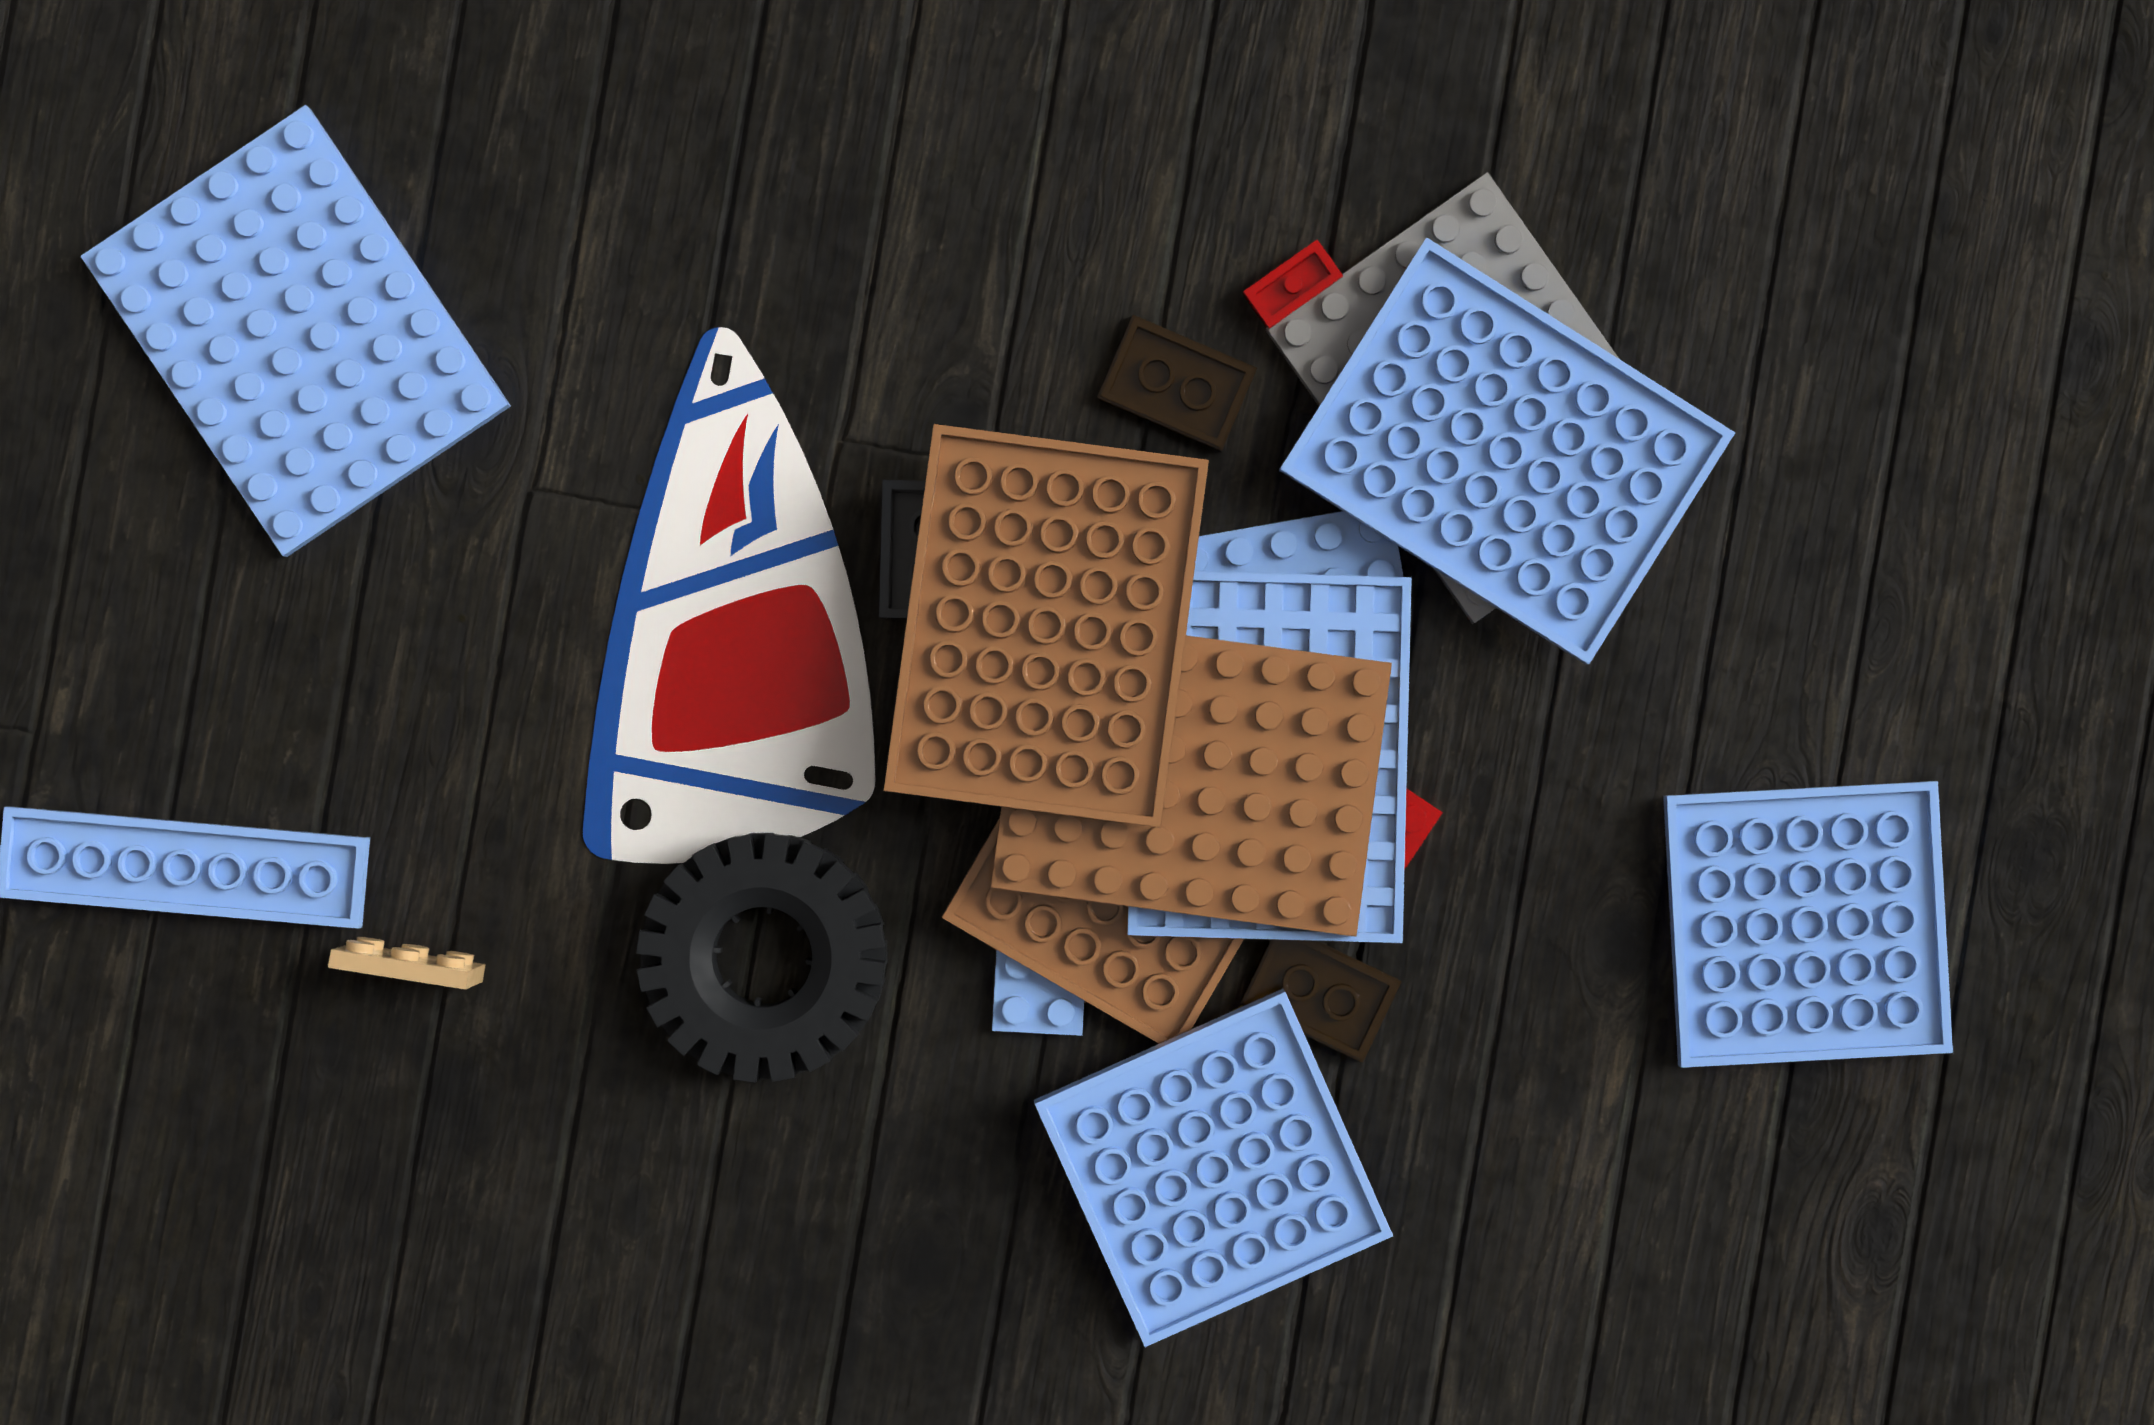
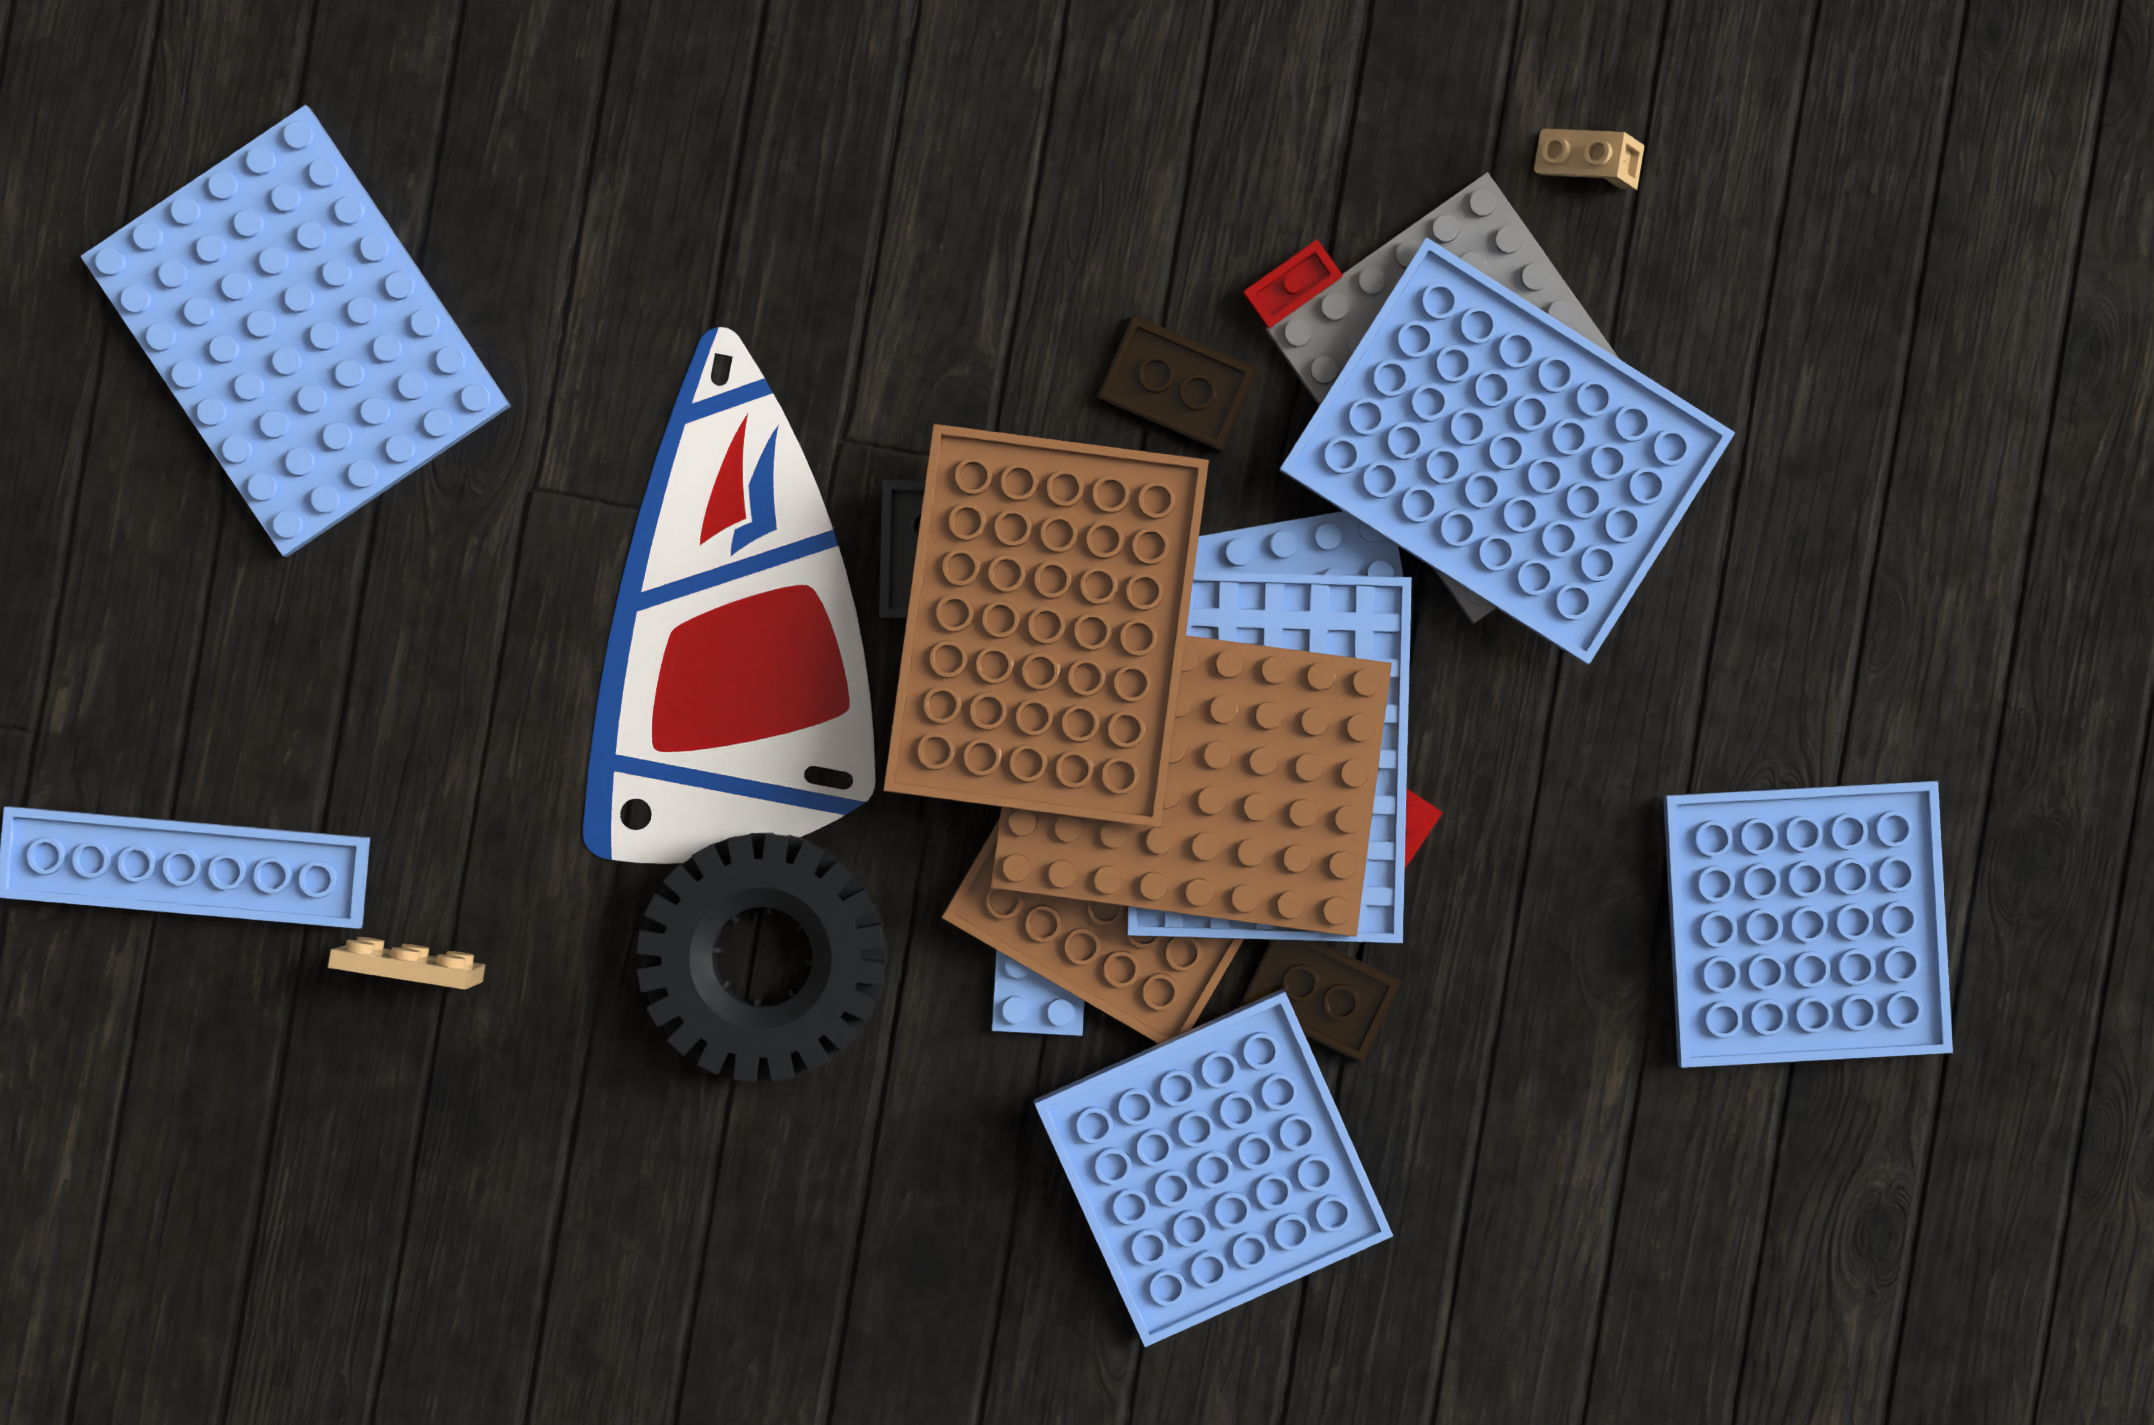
(1591, 155): none -> tan bracket

